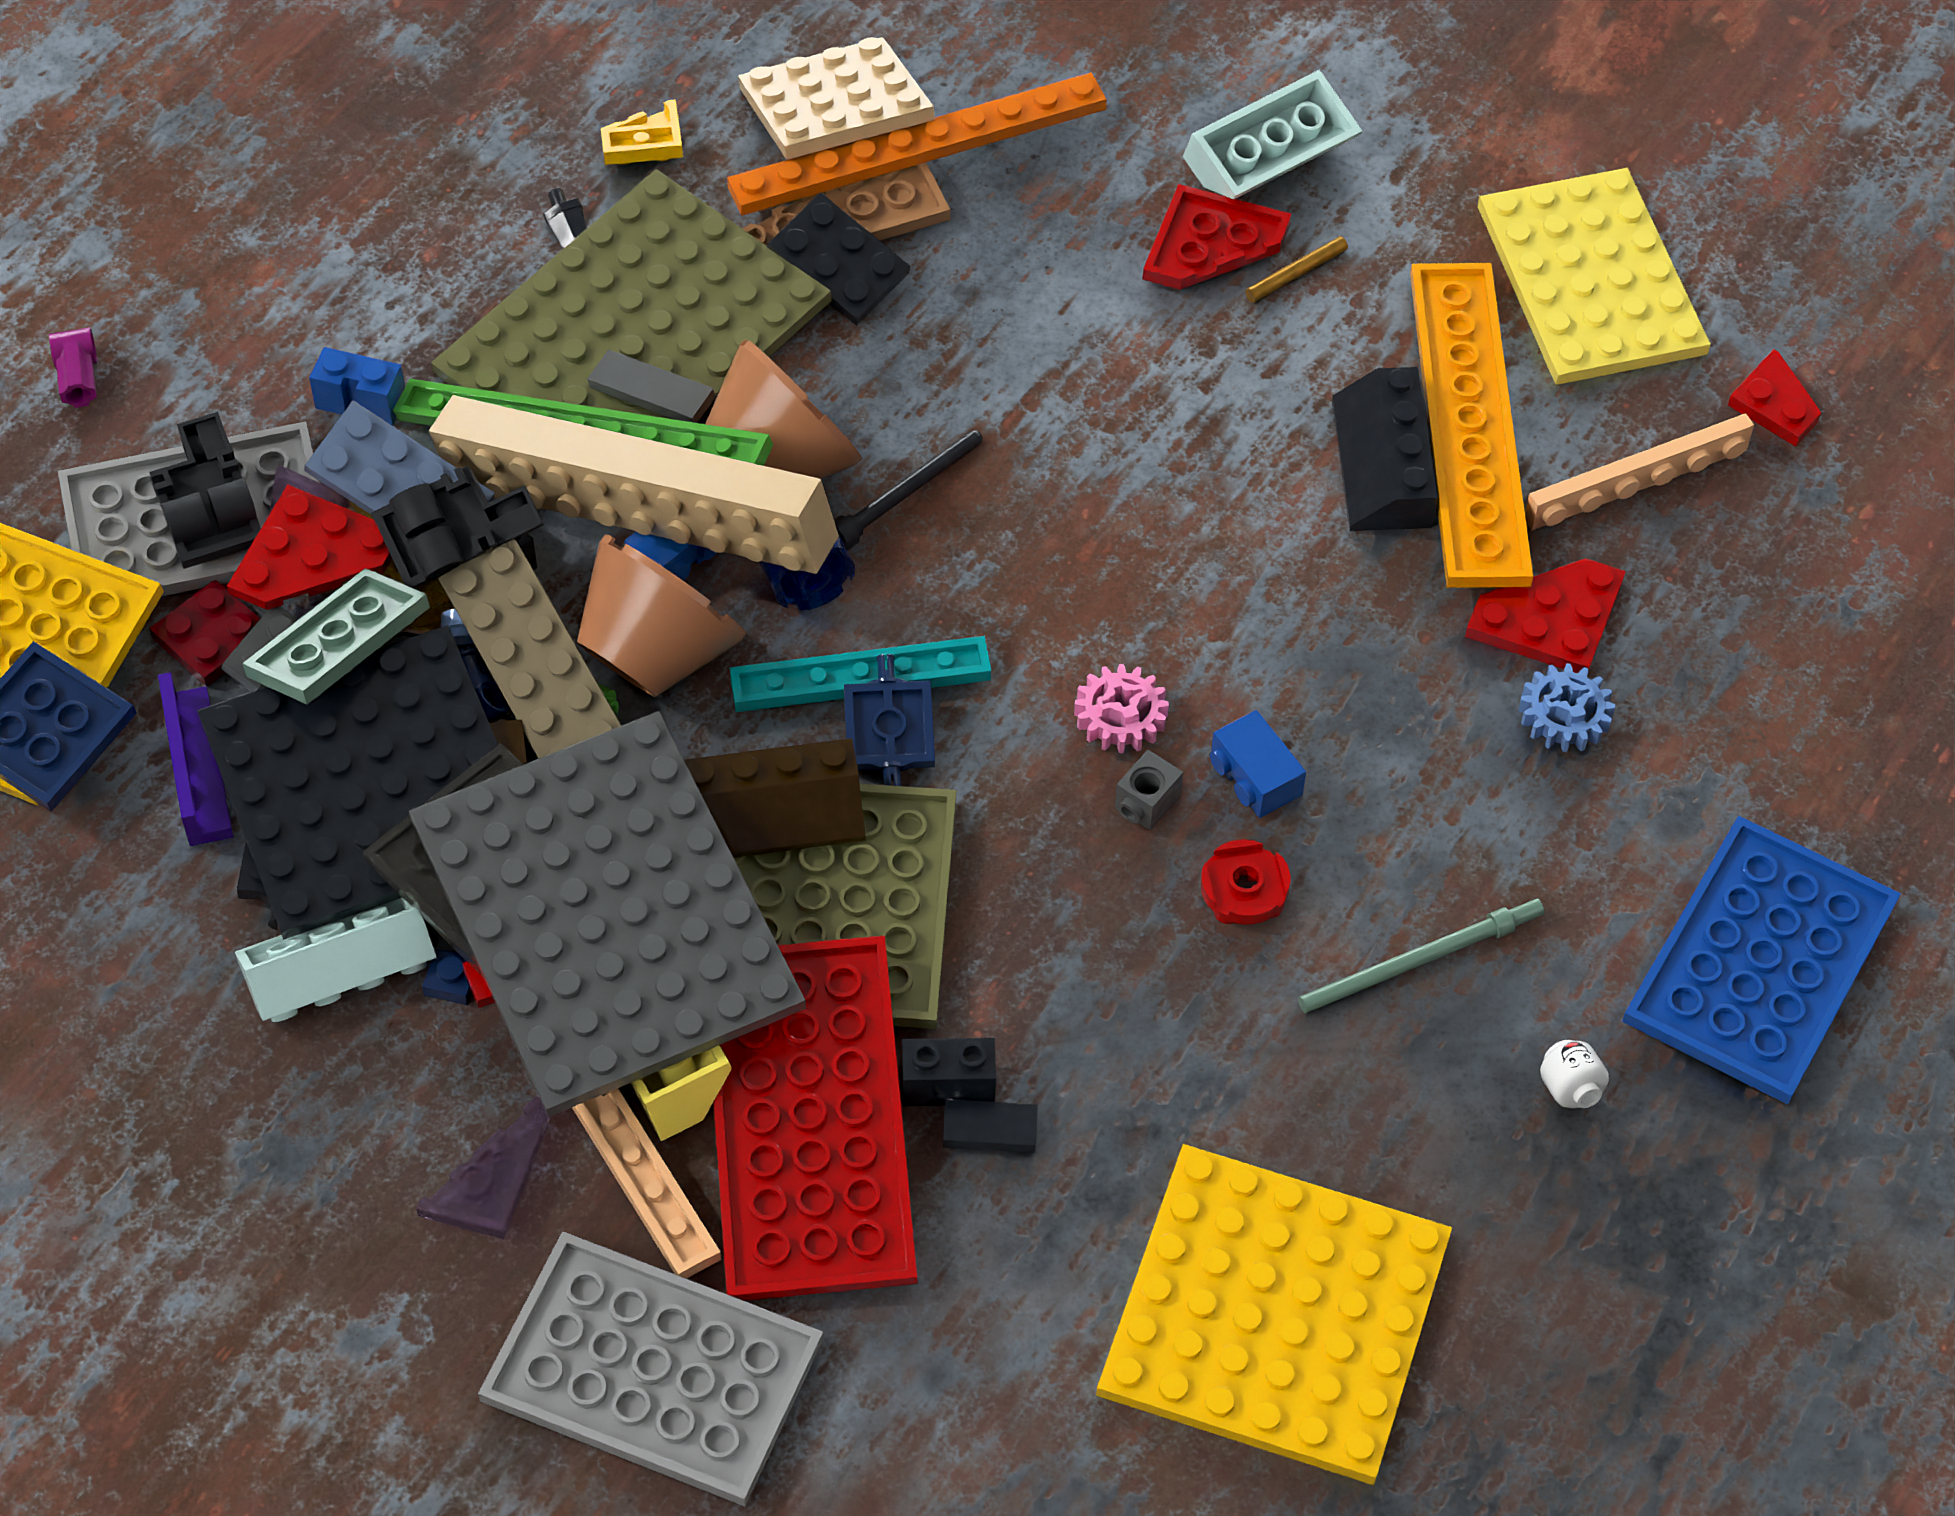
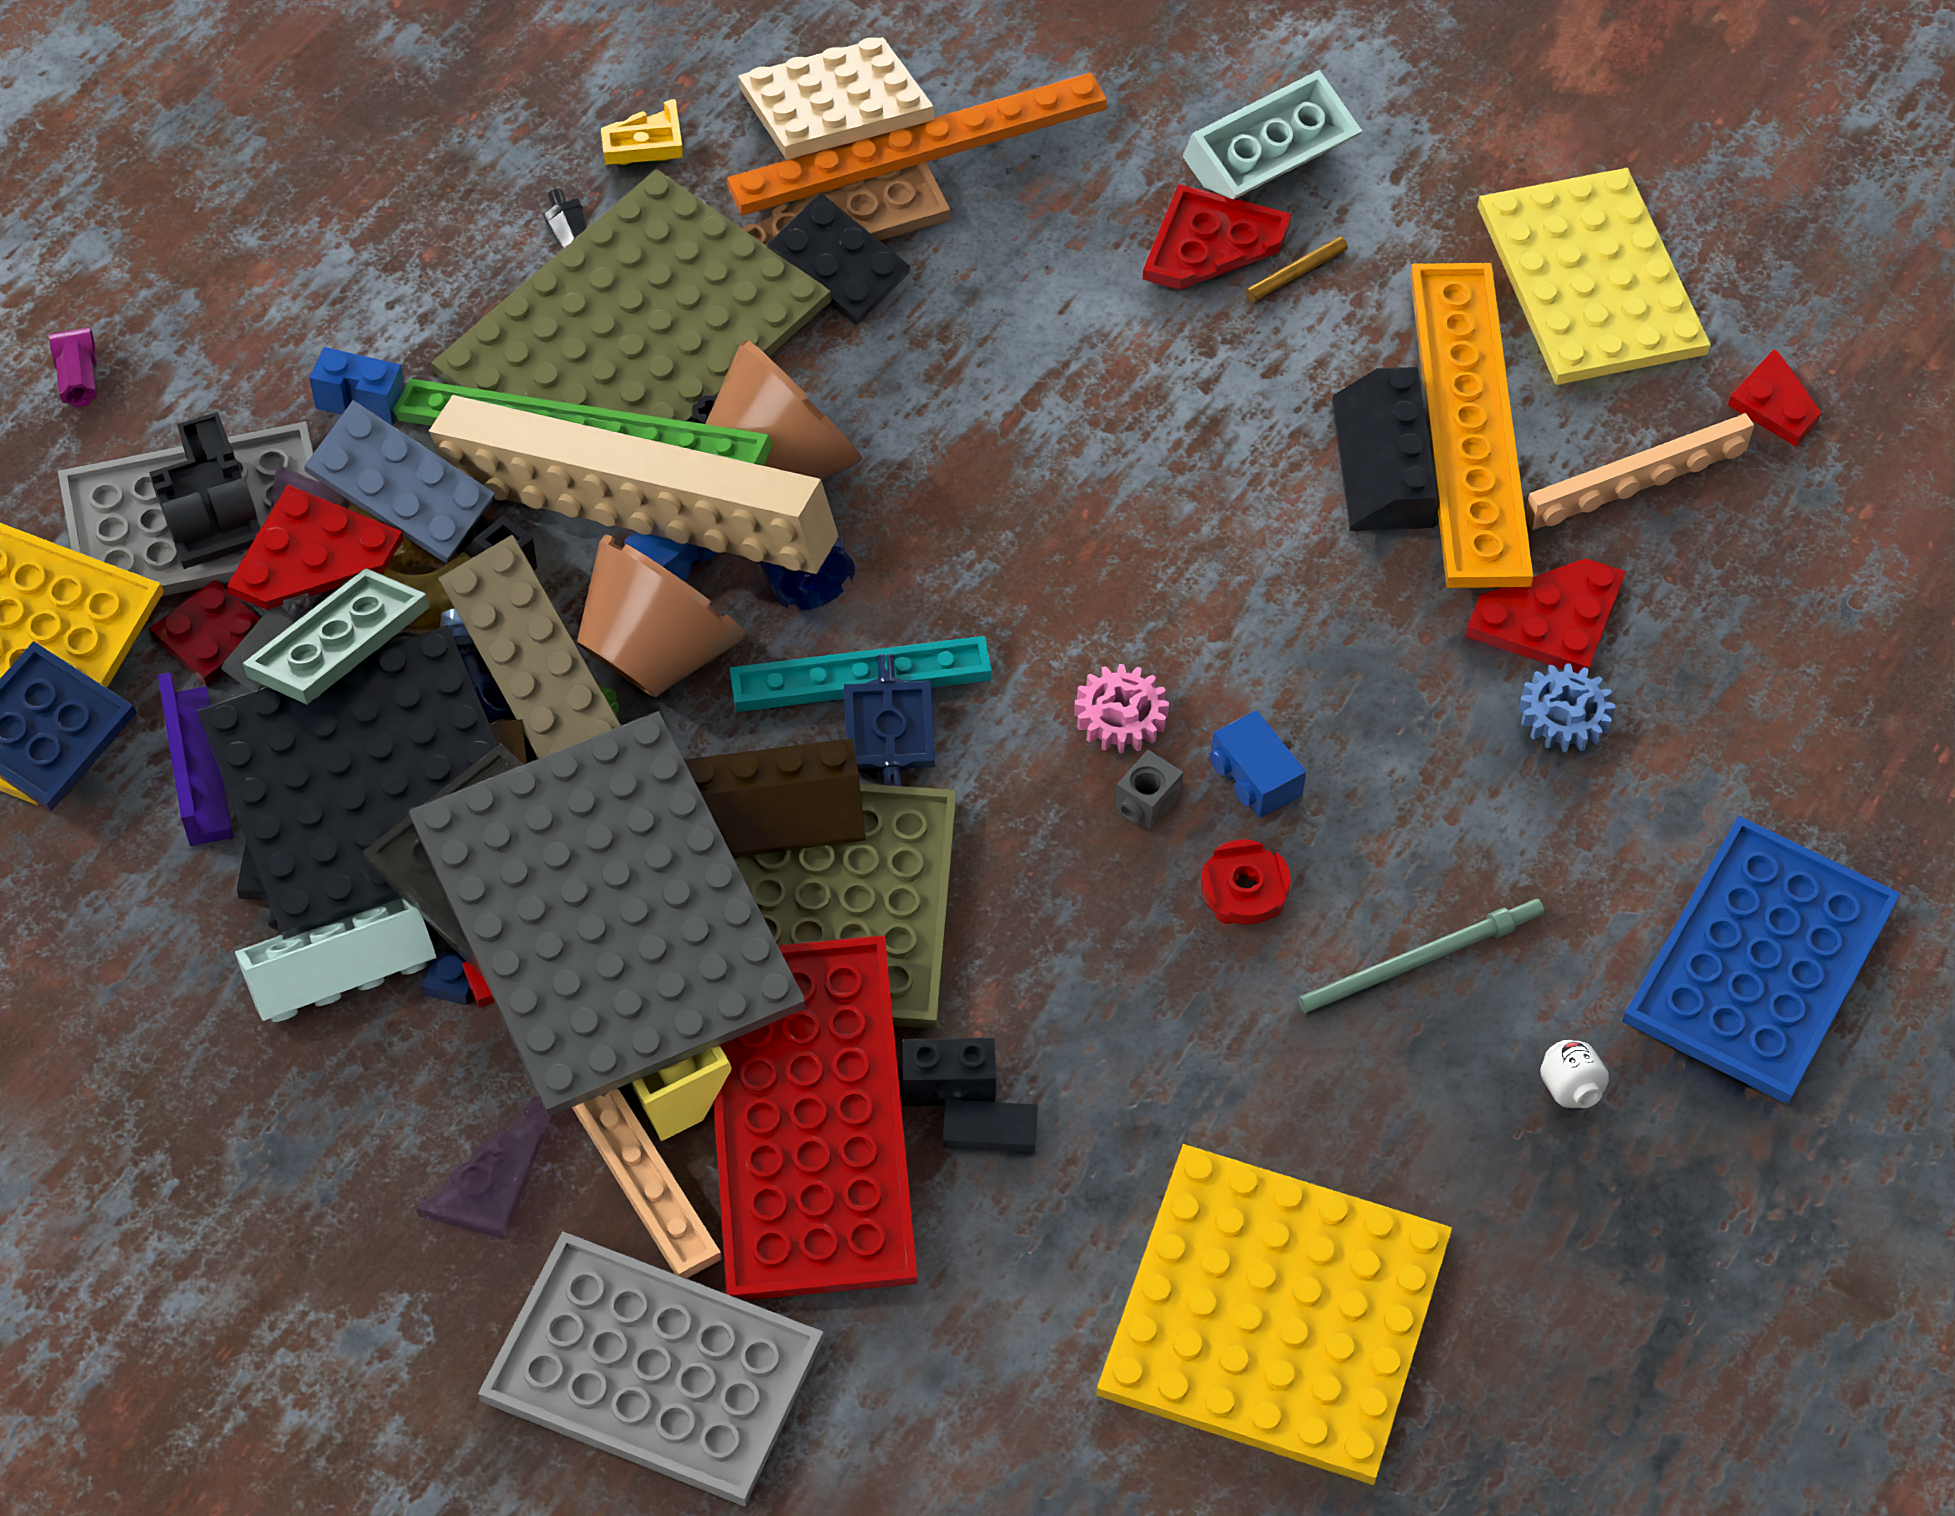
(447, 522): black plate -> none
(651, 387): dark grey tile -> none
(851, 527): black piece -> none

